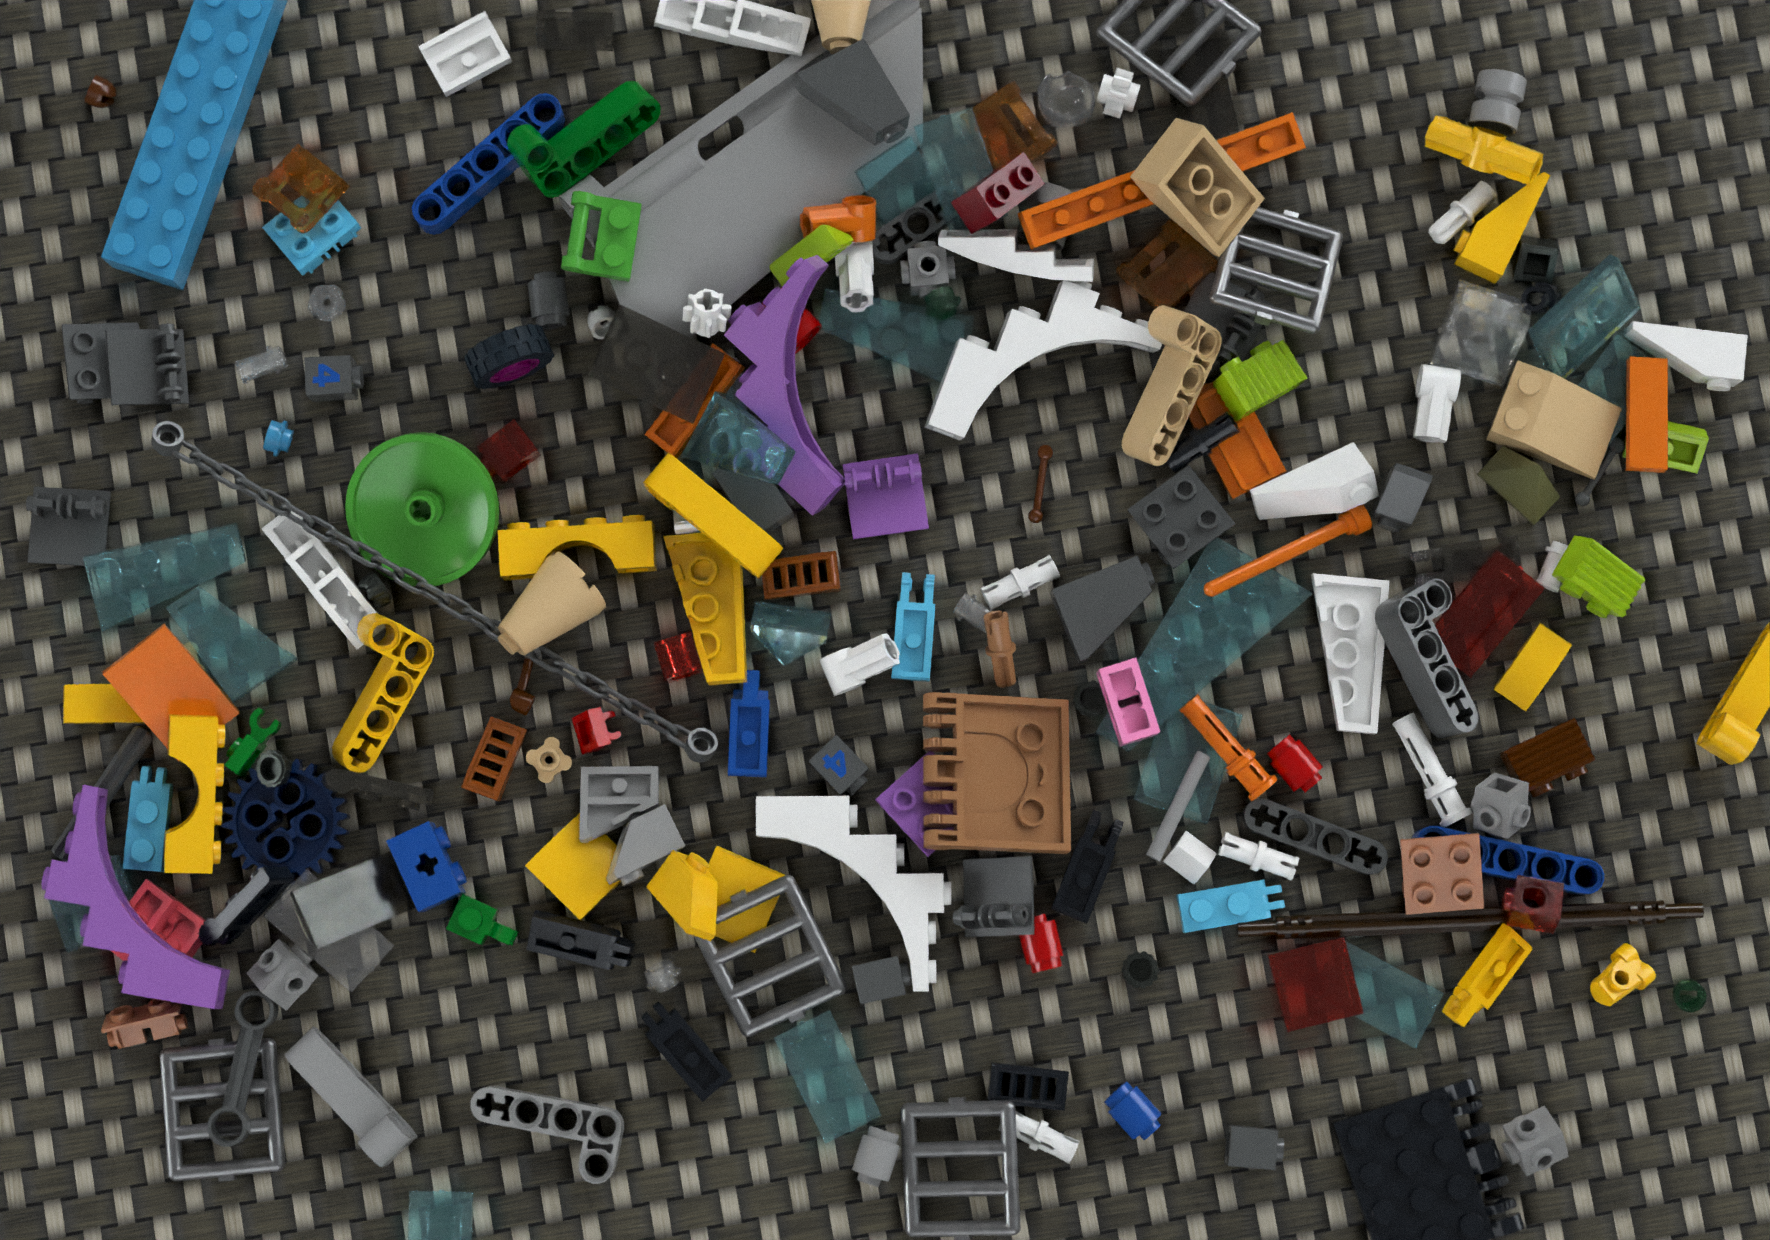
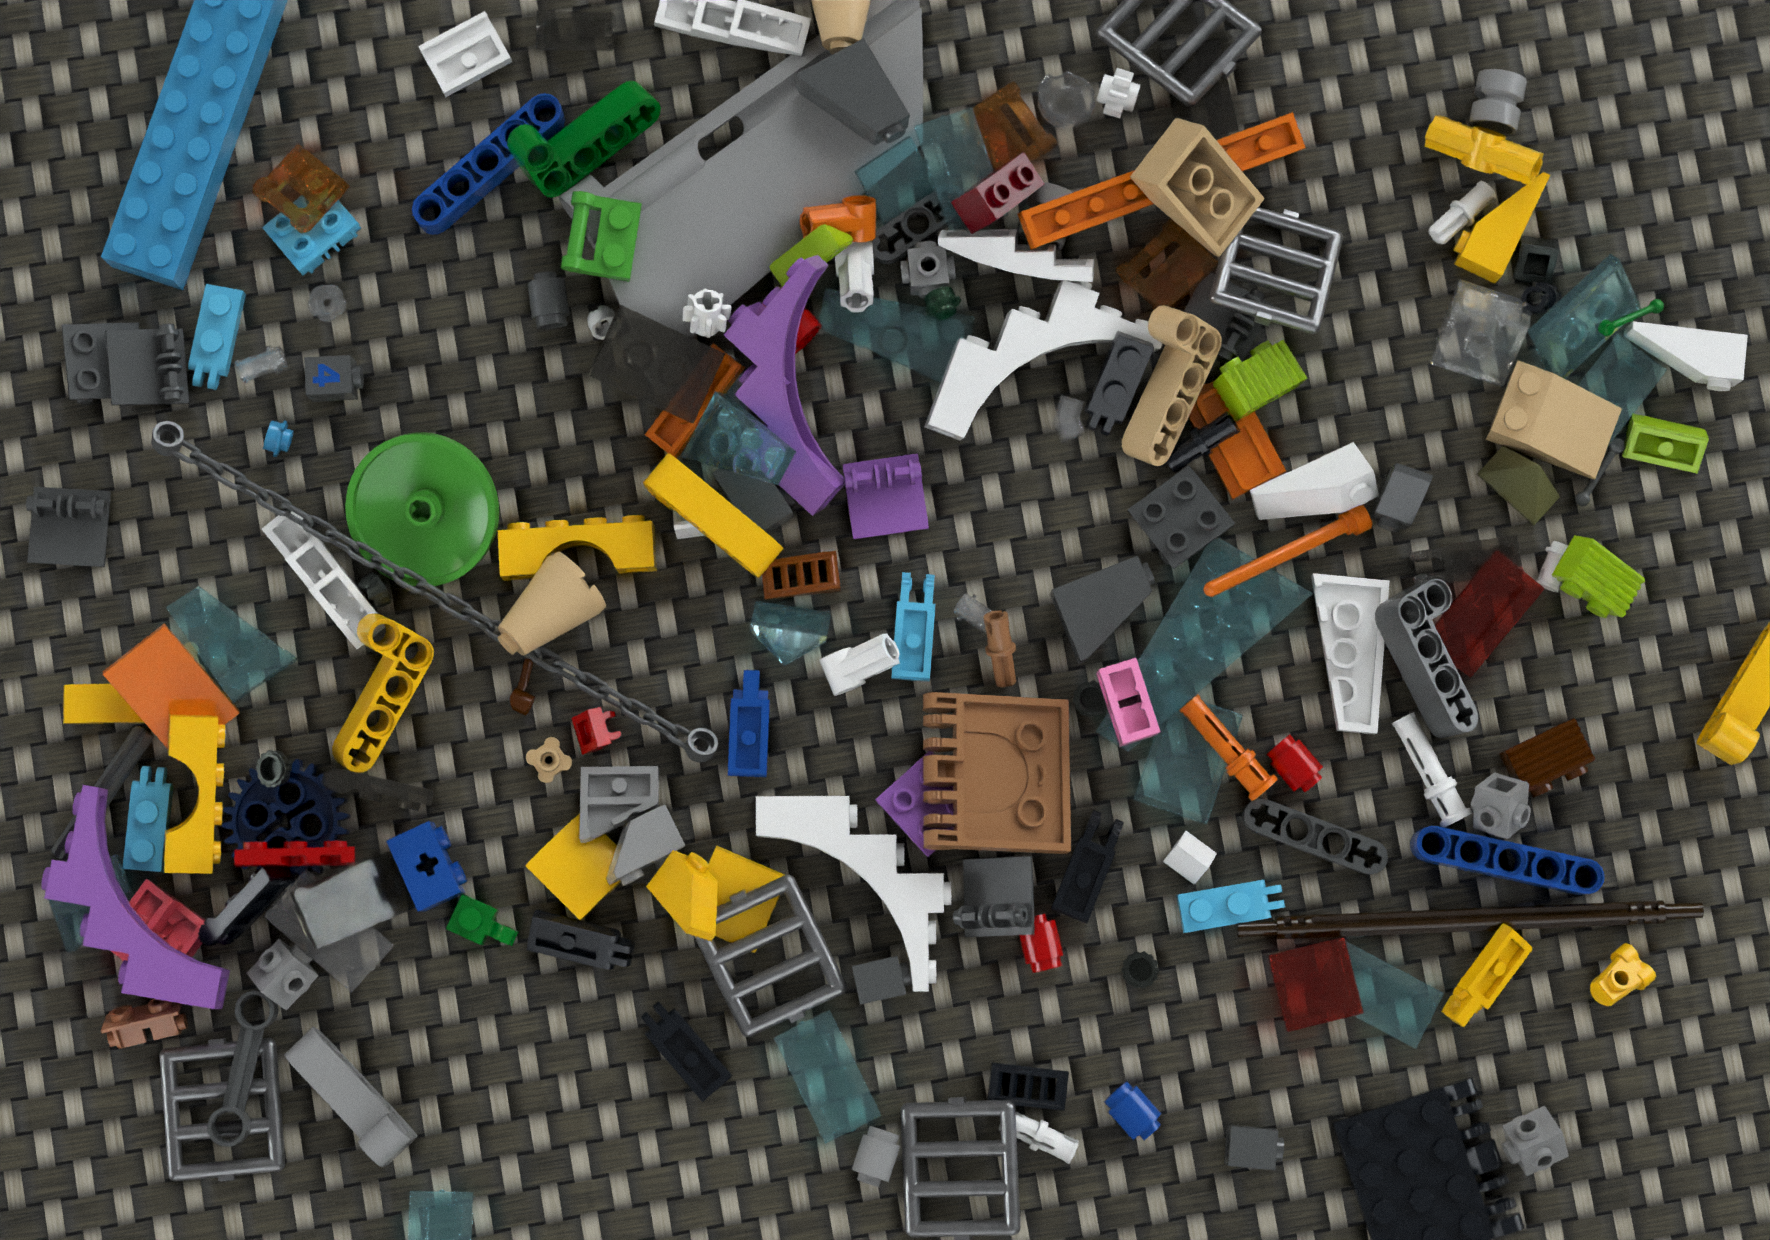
(100, 92): reddish brown hinge -> none
(147, 573): clear light blue wing -> none
(215, 334): none -> medium azure hinge
(246, 751): green plate -> none
(295, 854): none -> red wing
(496, 792): dark orange slope -> none
(508, 356): black wheel -> none
(508, 451): clear red brick -> none
(547, 1124): light grey beam -> none
(662, 975): clear plate -> none
(678, 657): clear red brick -> none
(713, 603): yellow wing -> none
(840, 767): dark grey brick -> none
(1020, 582): white pin -> none
(1044, 454): reddish brown hinge -> none
(1067, 419): none -> clear piece
(1117, 381): none -> black hinge
(1178, 806): light grey bar -> none
(1258, 856): white pin -> none
(1436, 392): white piece -> none
(1442, 873): nougat hinge -> none
(1532, 666): yellow slope -> none
(1545, 892): clear red brick -> none
(1607, 327): none -> green hinge
(1647, 414): orange tile -> none
(1689, 1002): clear green hinge -> none

